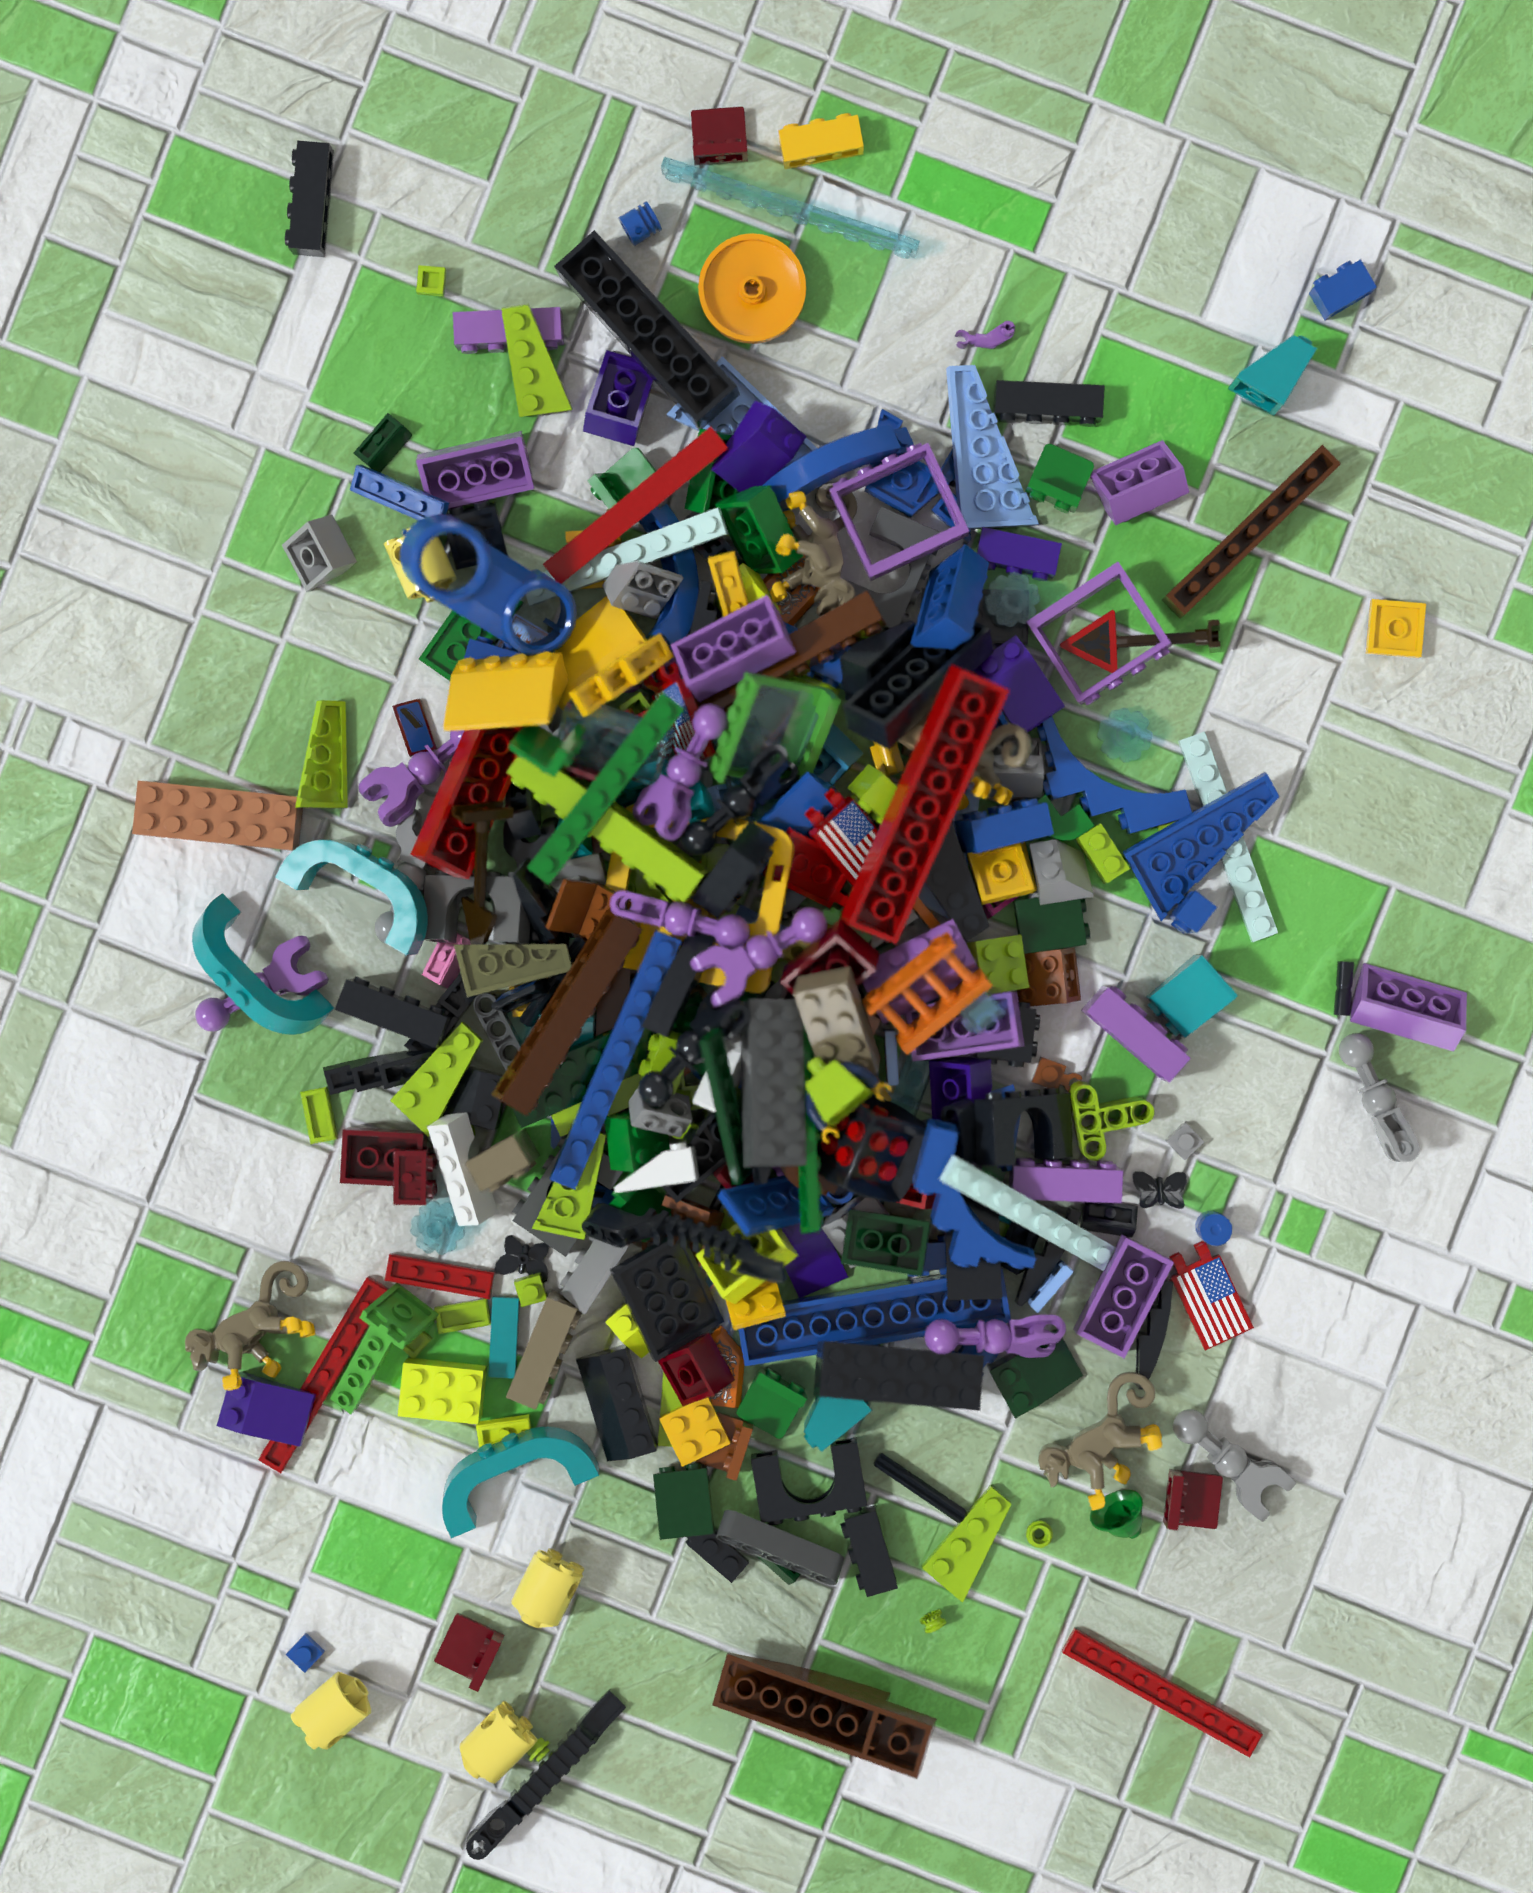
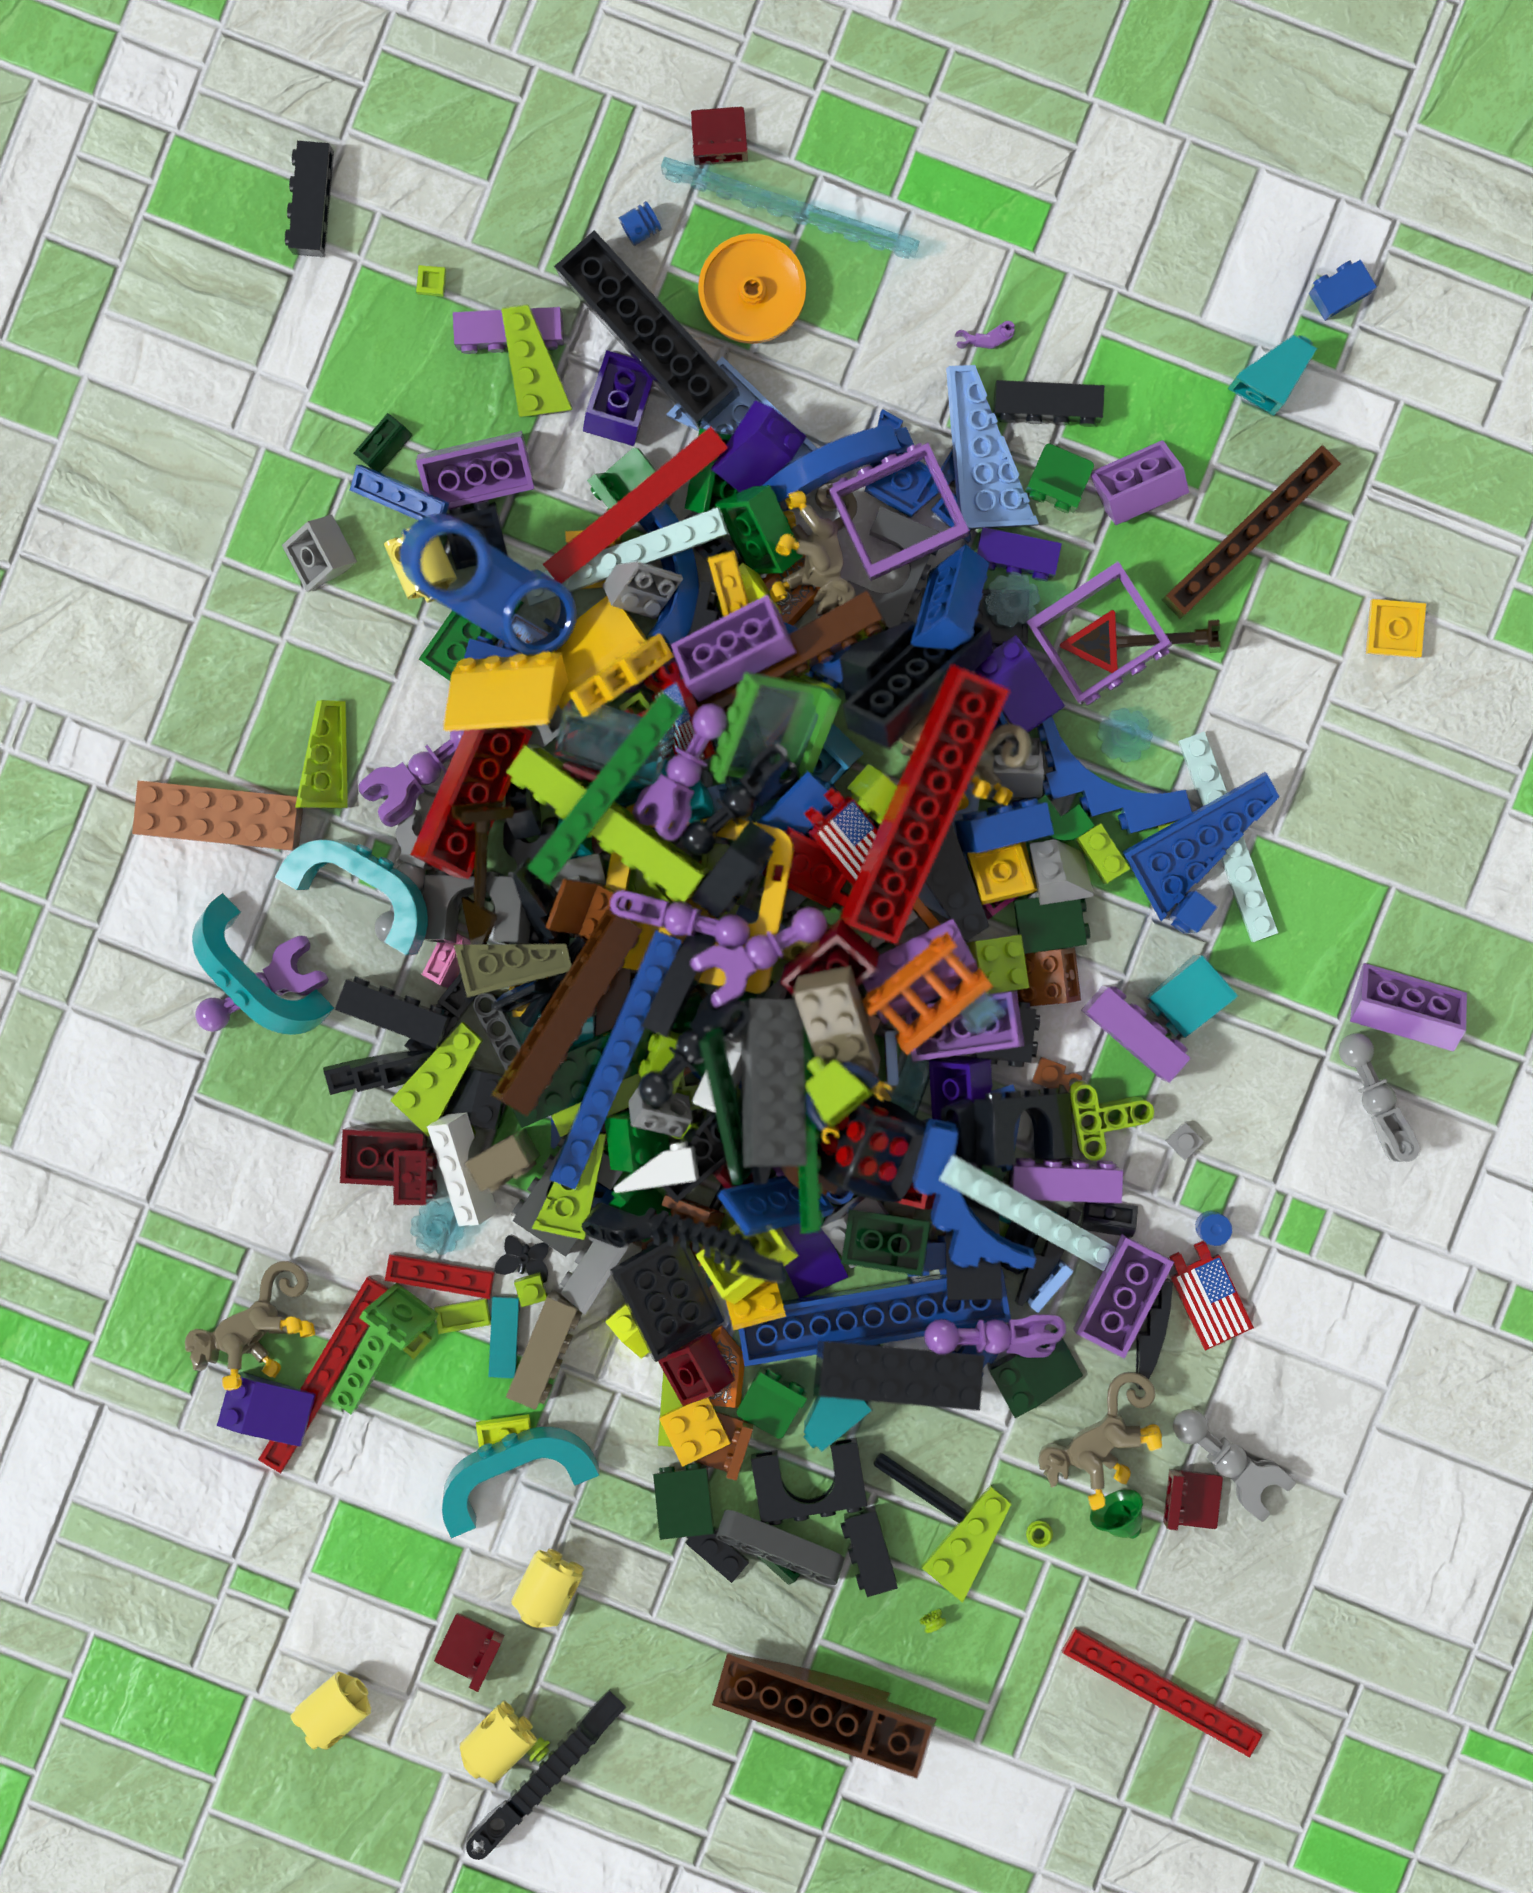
(305, 1652): blue plate -> none
(319, 1115): lime tile -> none
(414, 726): slope -> none
(442, 1390): neon yellow brick -> none
(546, 749): green bracket -> none
(617, 1404): black slope -> none
(820, 141): yellow brick -> none
(886, 760): yellow brick -> none
(1161, 1193): black piece -> none
(1343, 993): black piece -> none

